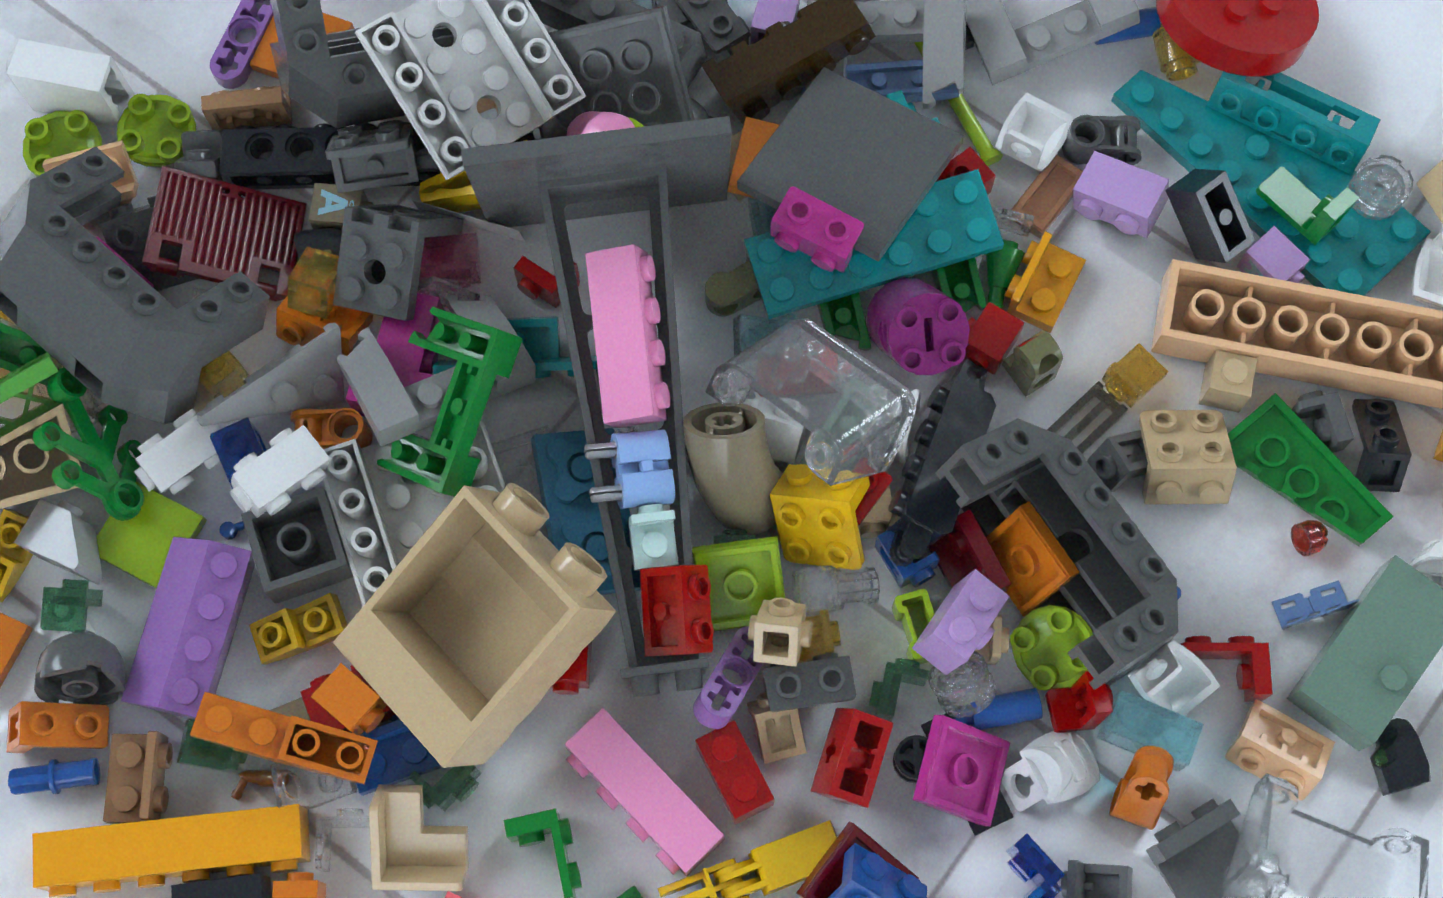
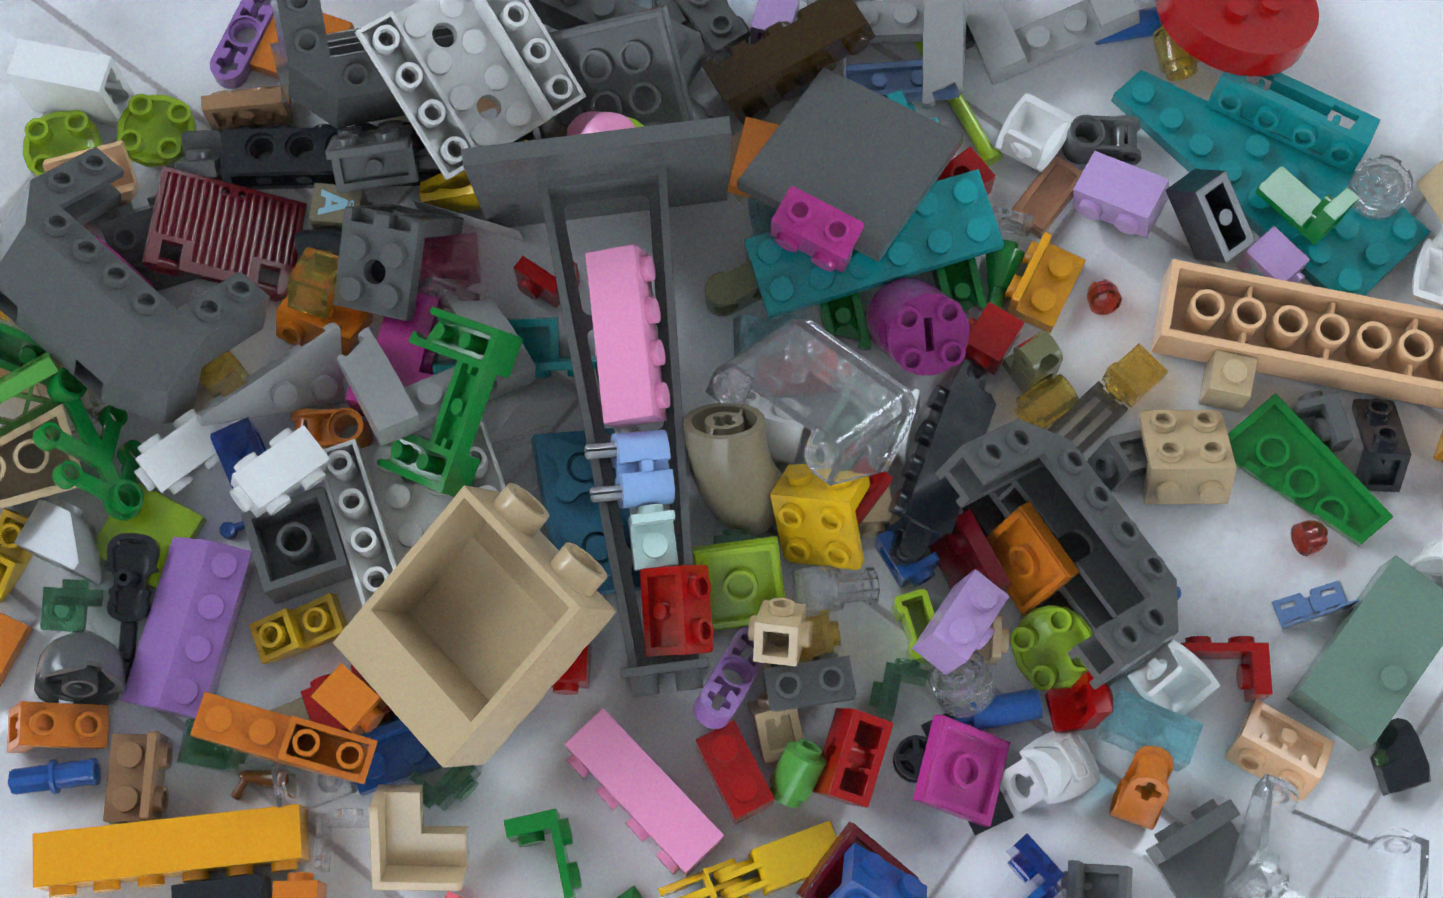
(132, 562): none -> black piece
(797, 773): none -> bright green brick
(1046, 401): none -> clear yellow brick
(1108, 305): none -> clear red hinge

